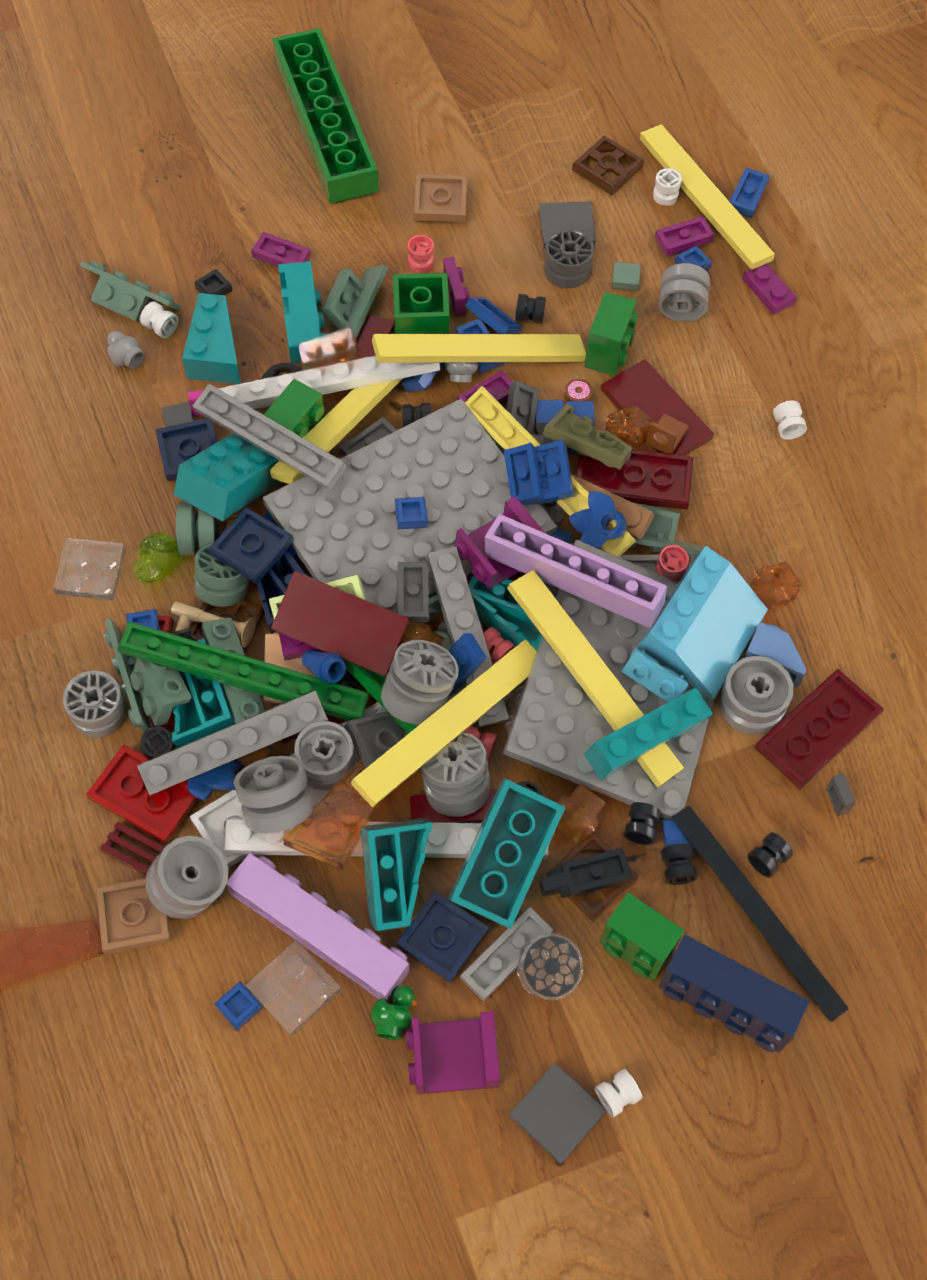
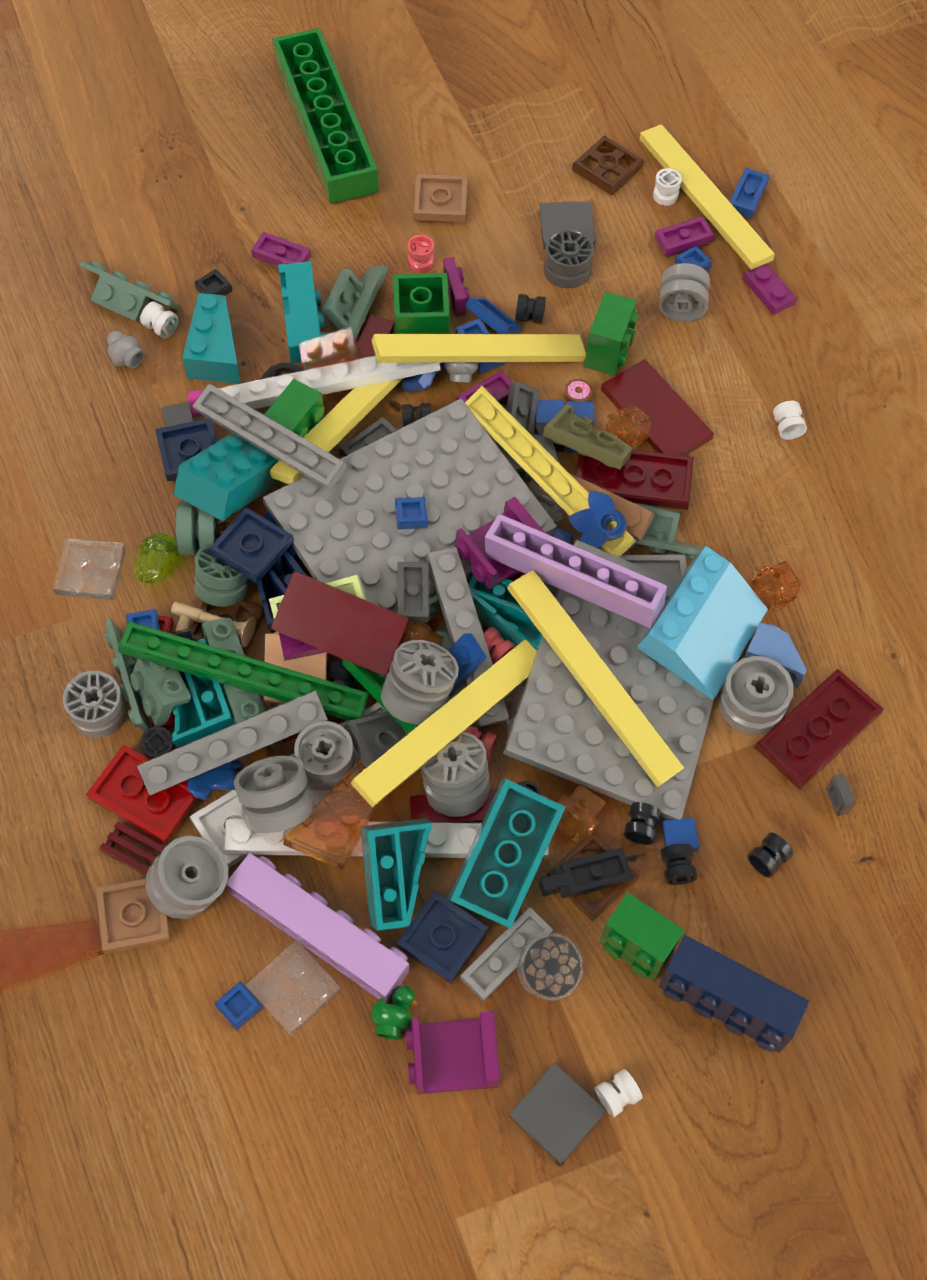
(326, 666): blue cone -> none
(539, 473): blue slope -> none
(626, 276): sand green tile -> none
(647, 733): teal arch -> none
(654, 677): medium azure hinge -> none
(666, 434): dark orange bracket -> none
(674, 558): coral wheel -> none
(760, 914): black sticker -> none

